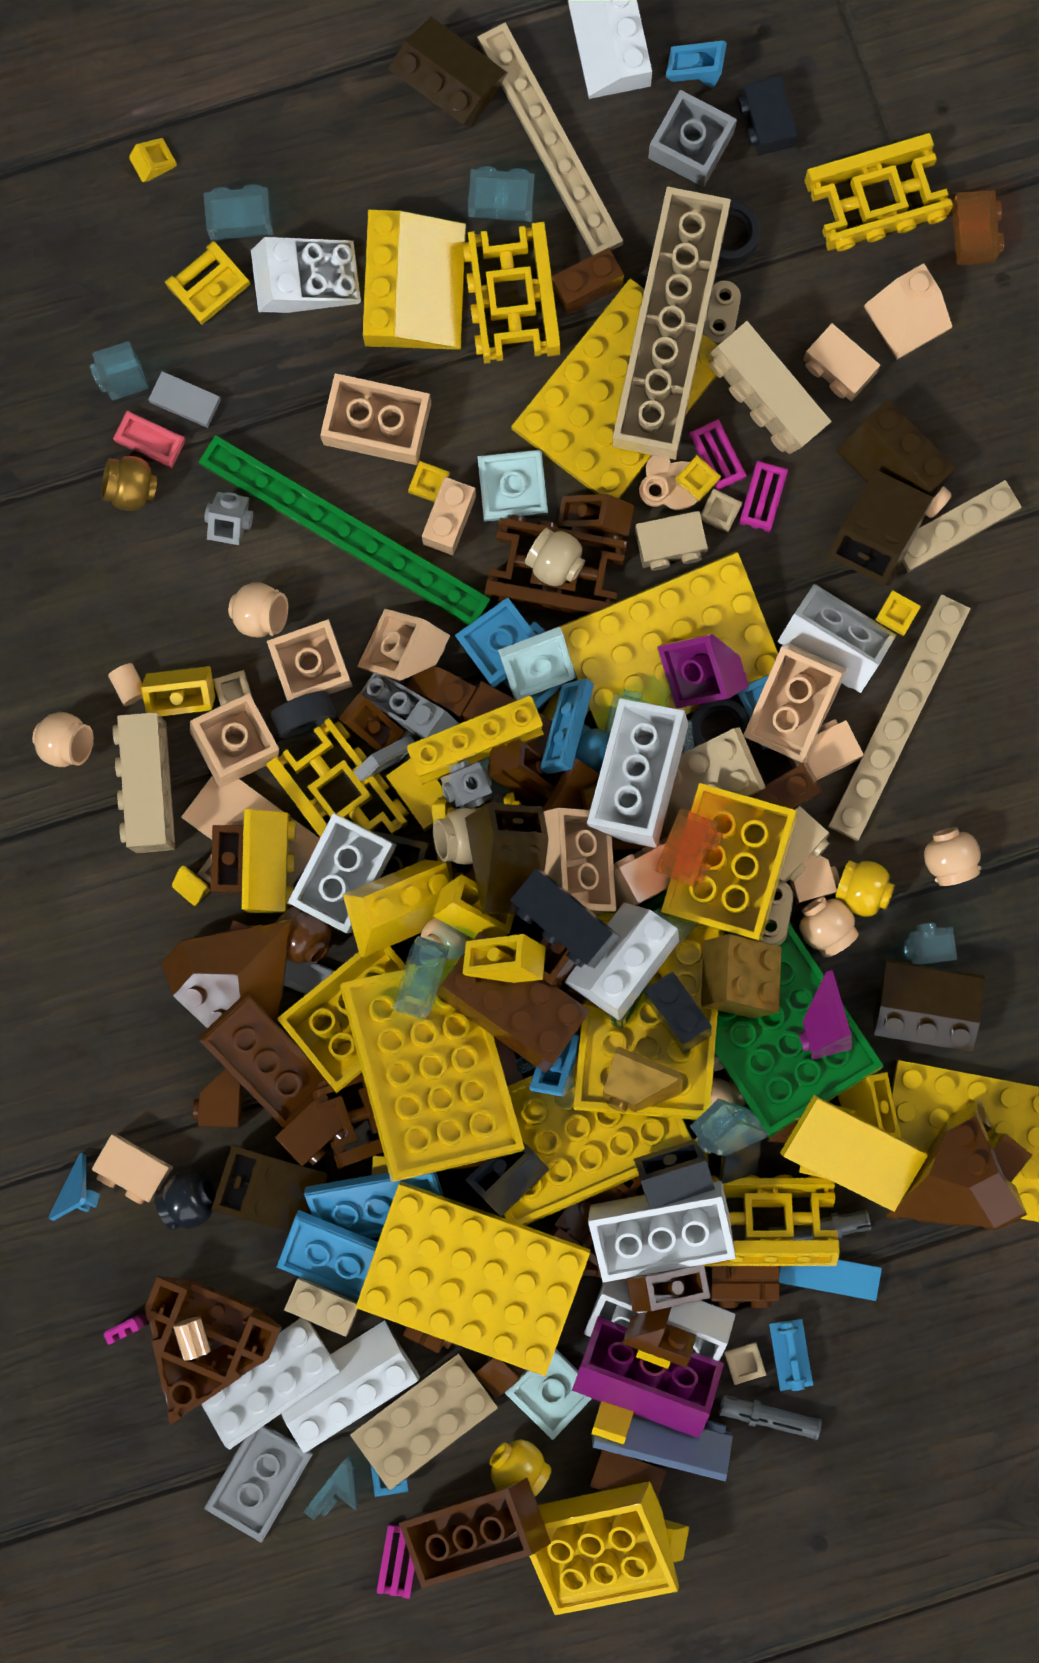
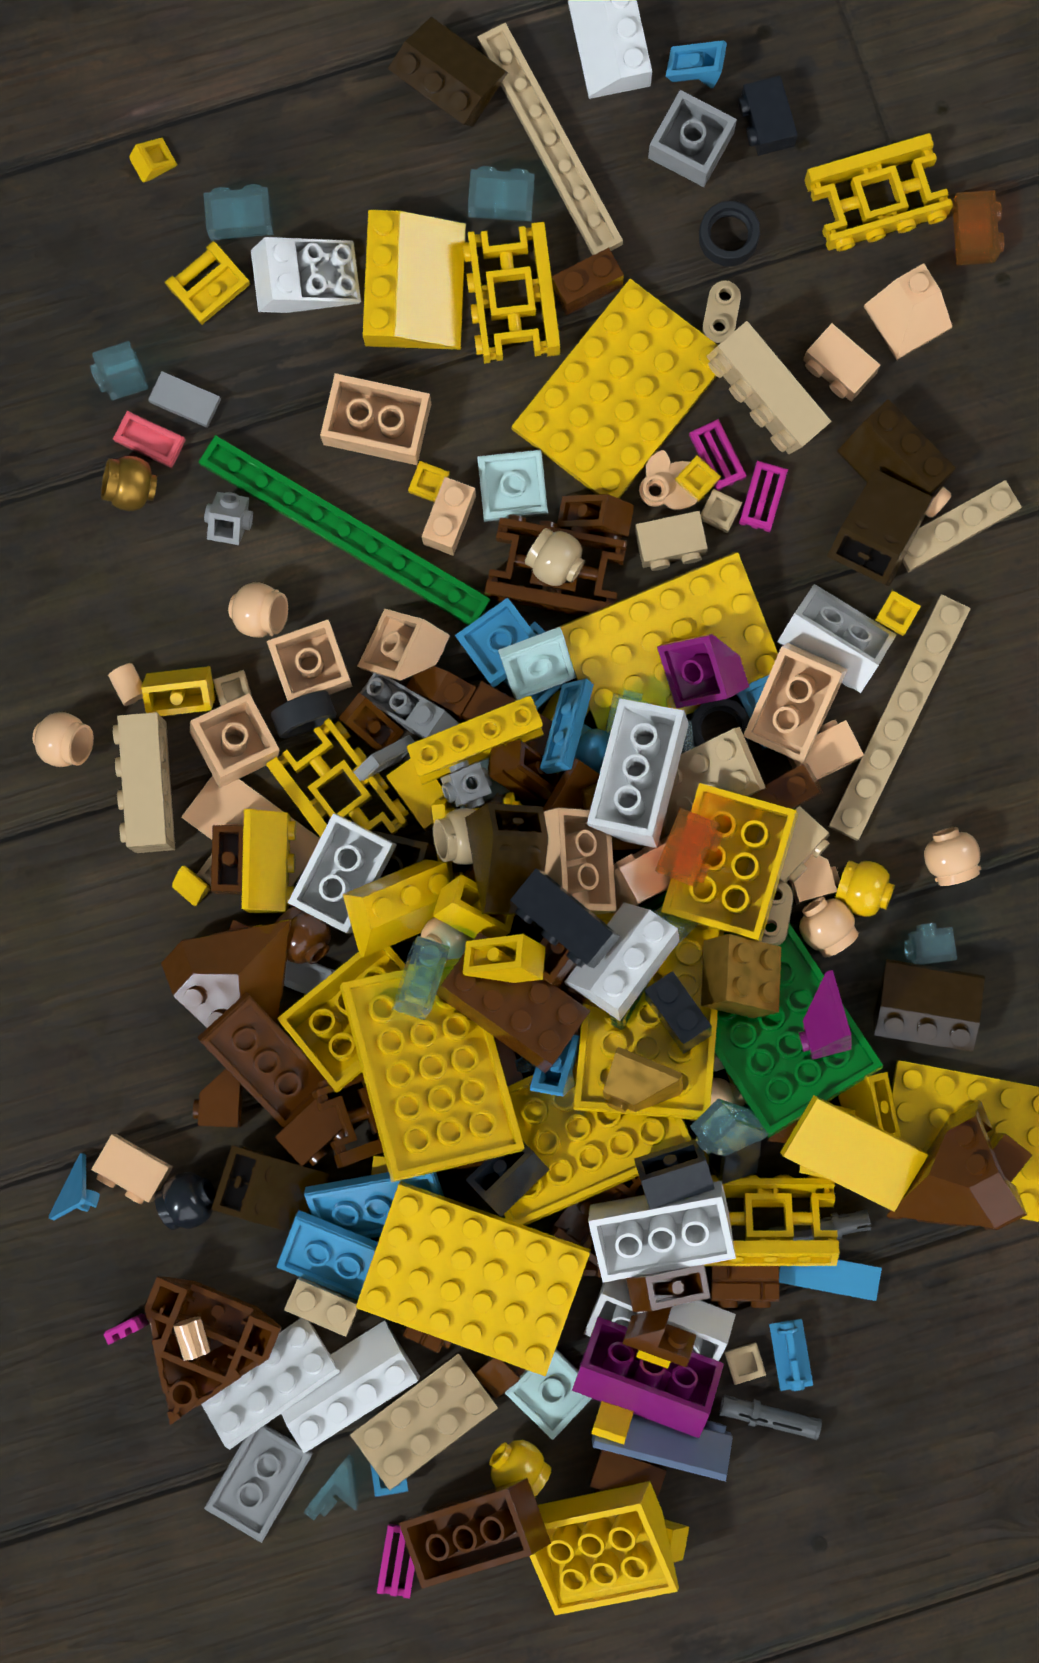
(671, 323): tan brick -> none

